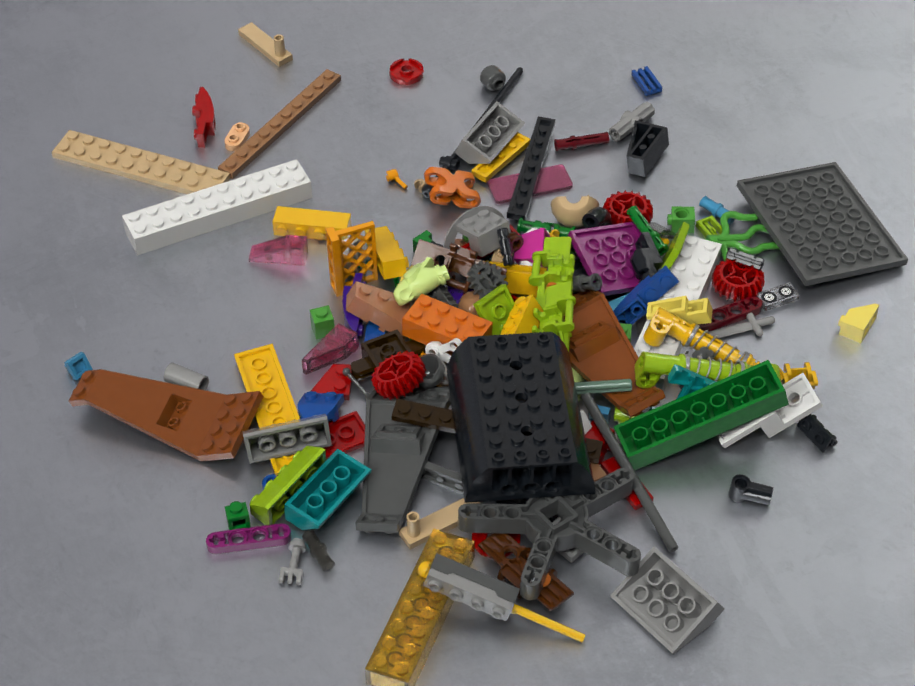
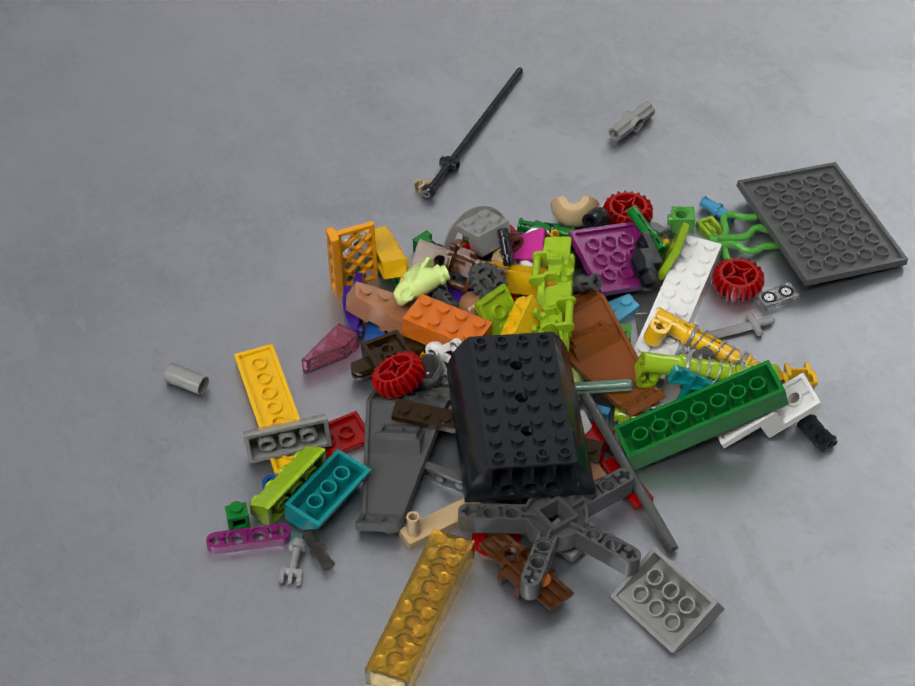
(77, 365): dark azure tile -> none
(137, 163): tan plate -> none
(183, 417): dark orange wing -> none
(204, 117): red slope -> none
(217, 207): white brick -> none
(237, 136): light nougat plate -> none
(272, 48): tan piece -> none
(280, 123): medium nougat plate -> none
(282, 250): clear pink slope -> none
(308, 222): yellow brick -> none
(320, 403): blue slope -> none
(321, 321): bright green brick -> none
(335, 381): red wing -> none
(346, 371): dark grey hinge -> none
(393, 175): light orange hand -> none
(406, 78): red tile -> none
(452, 187): orange piece -> none
(482, 592): piece -> none
(489, 135): light grey slope -> none
(492, 78): dark grey head -> none
(515, 146): yellow plate -> none
(531, 168): black plate -> none
(550, 180): clear pink piece -> none
(581, 141): dark red pin -> none
(646, 147): black wedge -> none
(648, 290): blue slope -> none
(650, 80): blue tile -> none
(692, 311): light yellow slope -> none
(743, 489): black piece -> none
(745, 258): axle -> none
(745, 306): dark red beam -> none
(858, 322): light yellow slope -> none

